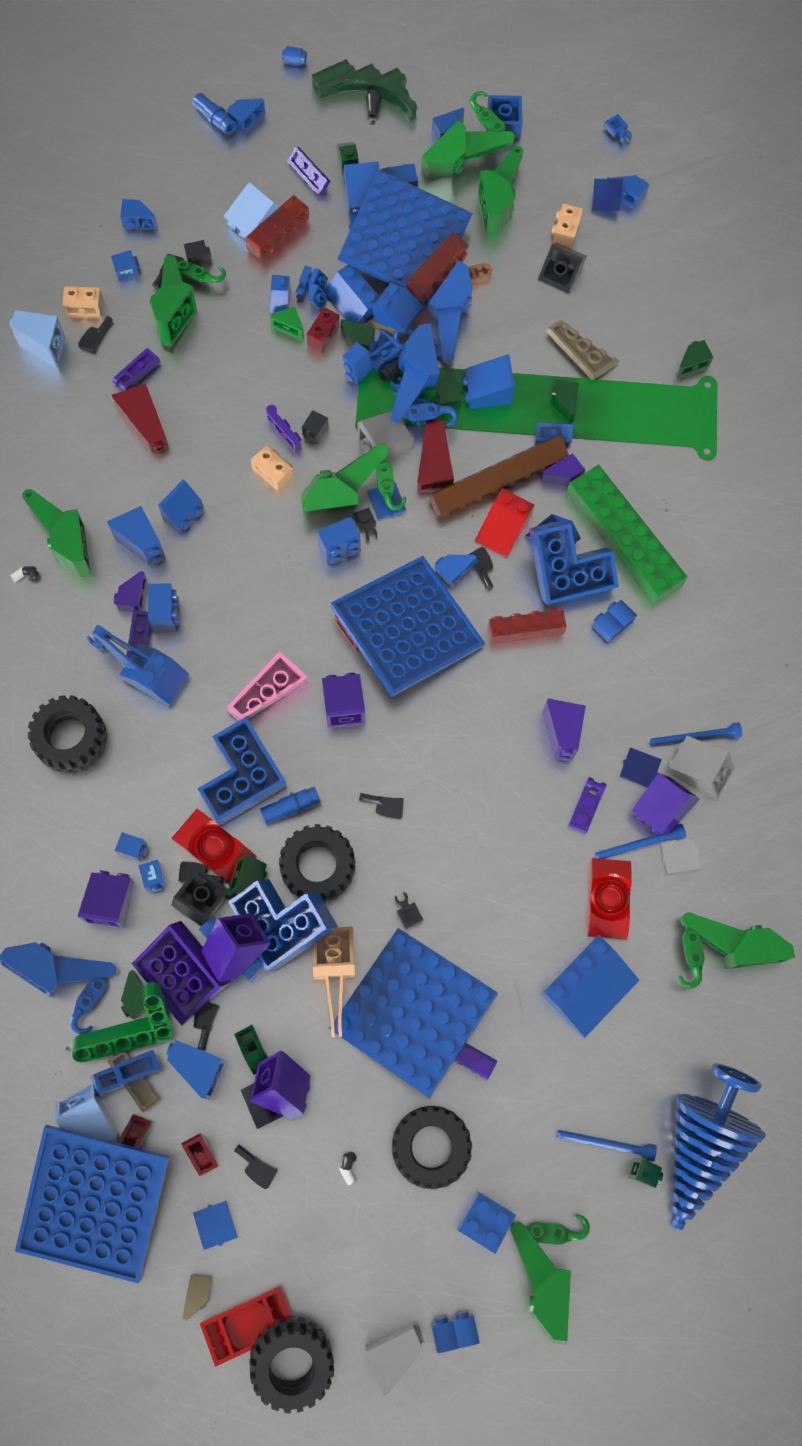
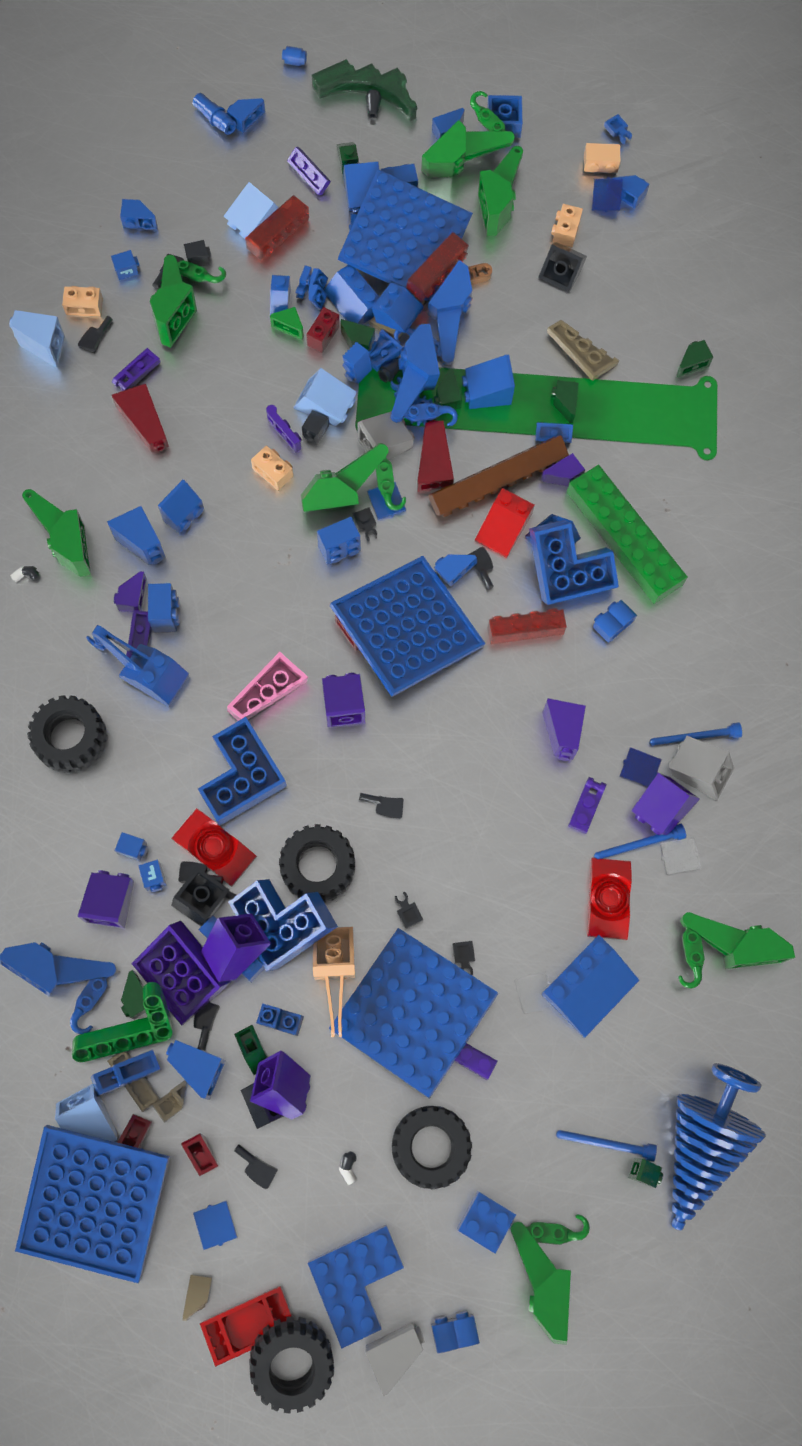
(171, 1102): none -> dark tan slope
(246, 873): dark green slope -> none
(280, 1019): none -> blue slope
(290, 805): blue piece -> none
(326, 396): none -> light blue slope
(343, 1279): none -> blue brick
(464, 954): none -> black plate
(601, 158): none -> light nougat brick

